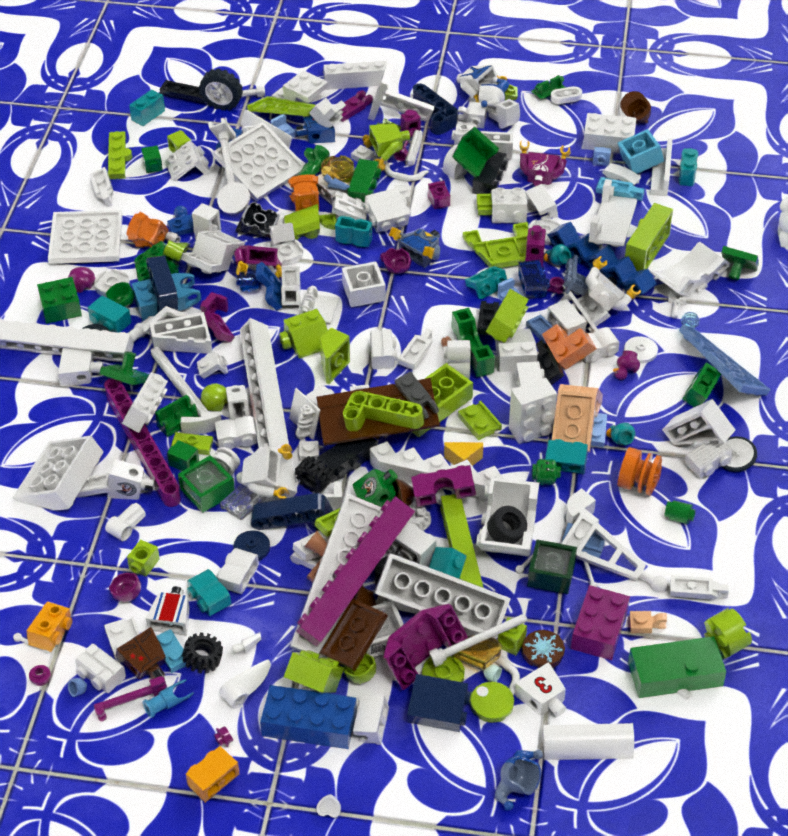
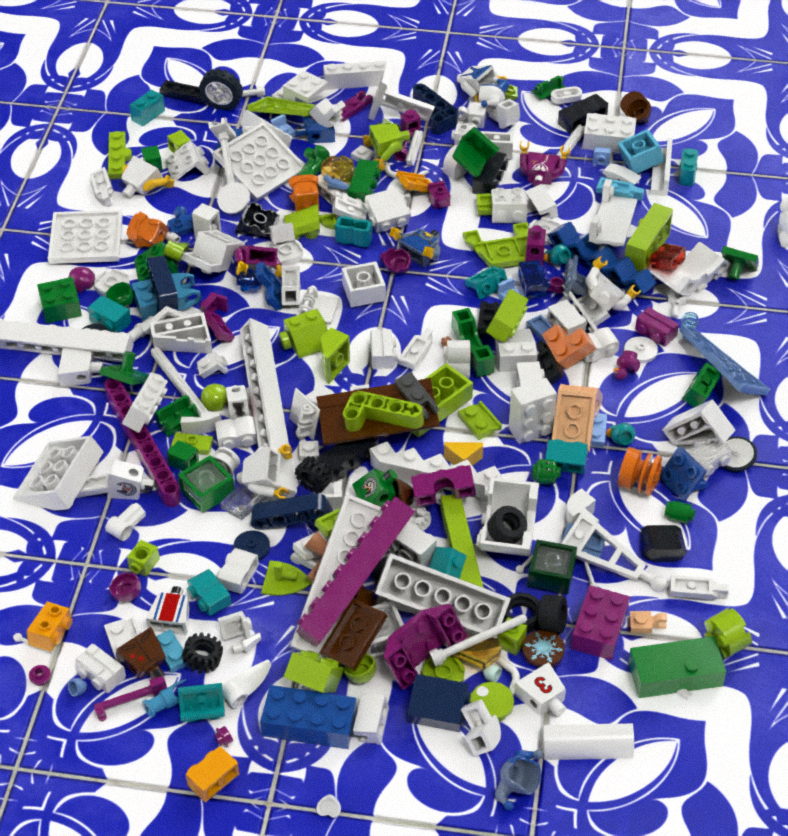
(143, 177): none -> white torso
(201, 702): none -> teal bracket
(235, 625): none -> white bracket
(284, 579): none -> lime shield
(413, 181): none -> light orange plate
(485, 729): none -> white brick
(525, 600): none -> black tyre
(552, 613): none -> black tyre
(573, 139): none -> white axle
(576, 113): none -> black brick
(656, 326): none -> magenta brick
(663, 543): none -> black slope
(668, 257): none -> clear red brick
(683, 474): none -> blue bracket

